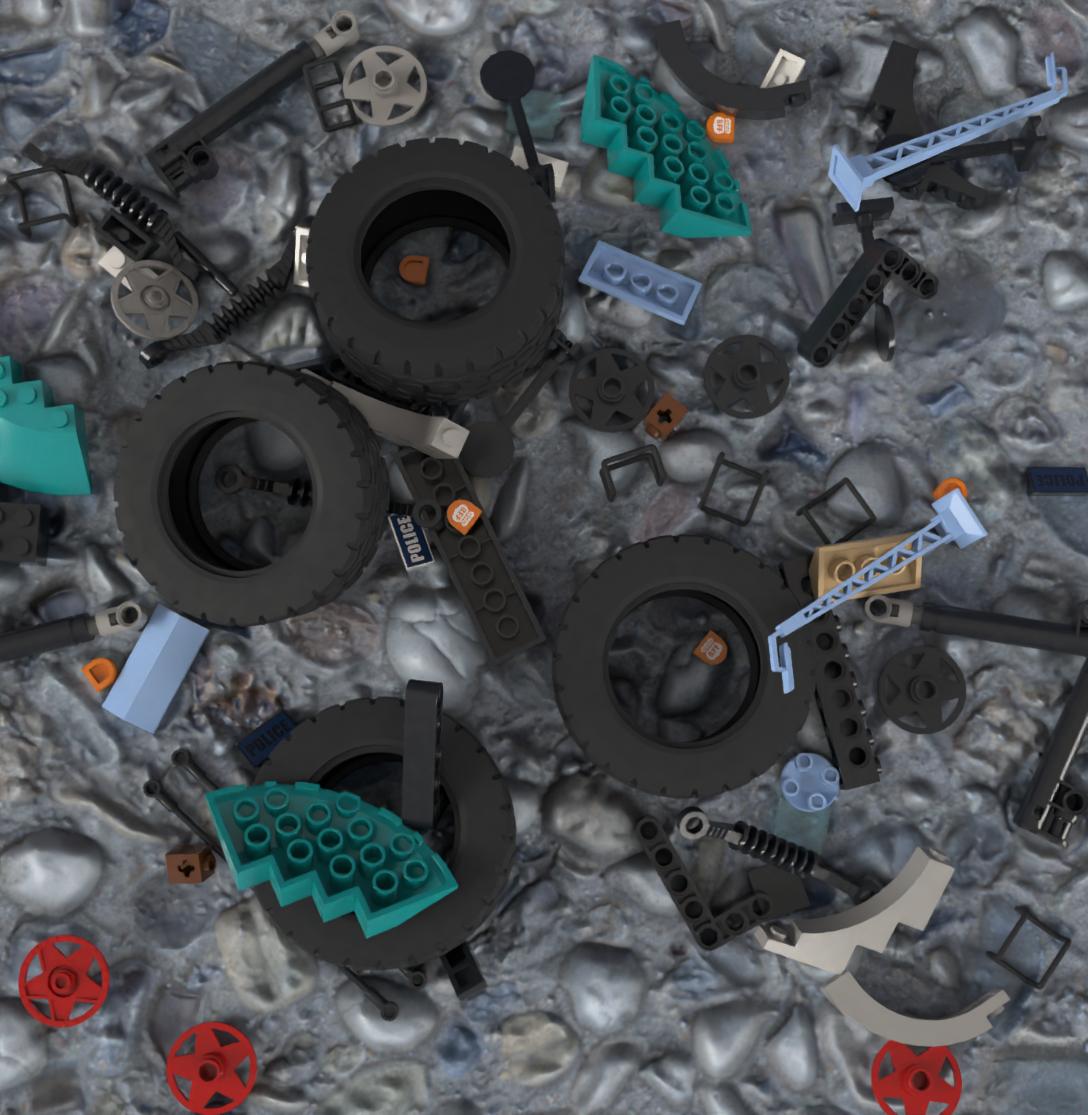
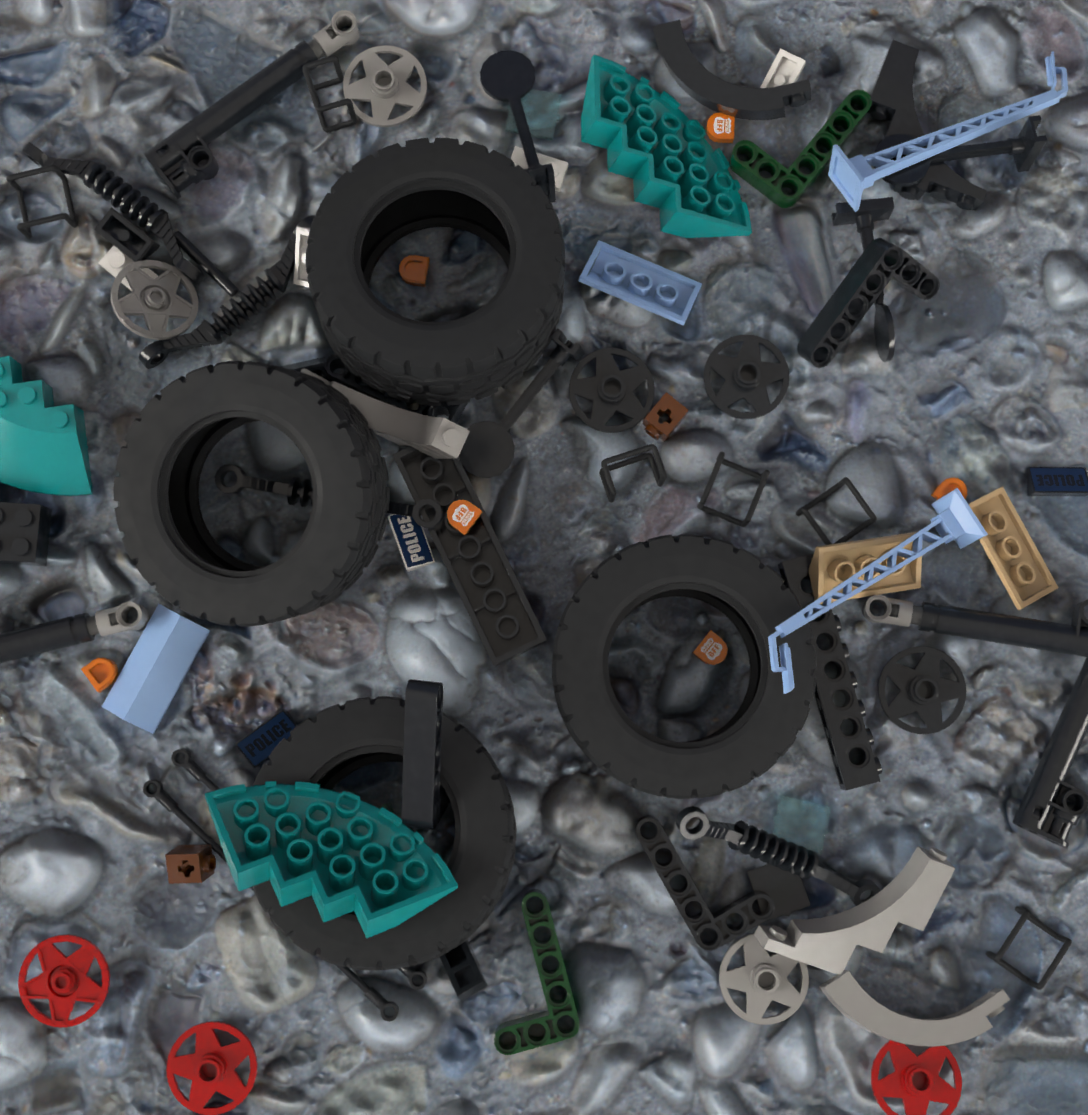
(548, 979): none -> dark green beam
(762, 980): none -> light grey wheel
(809, 157): none -> dark green beam
(809, 782): light blue dish -> none
(1012, 550): none -> tan slope

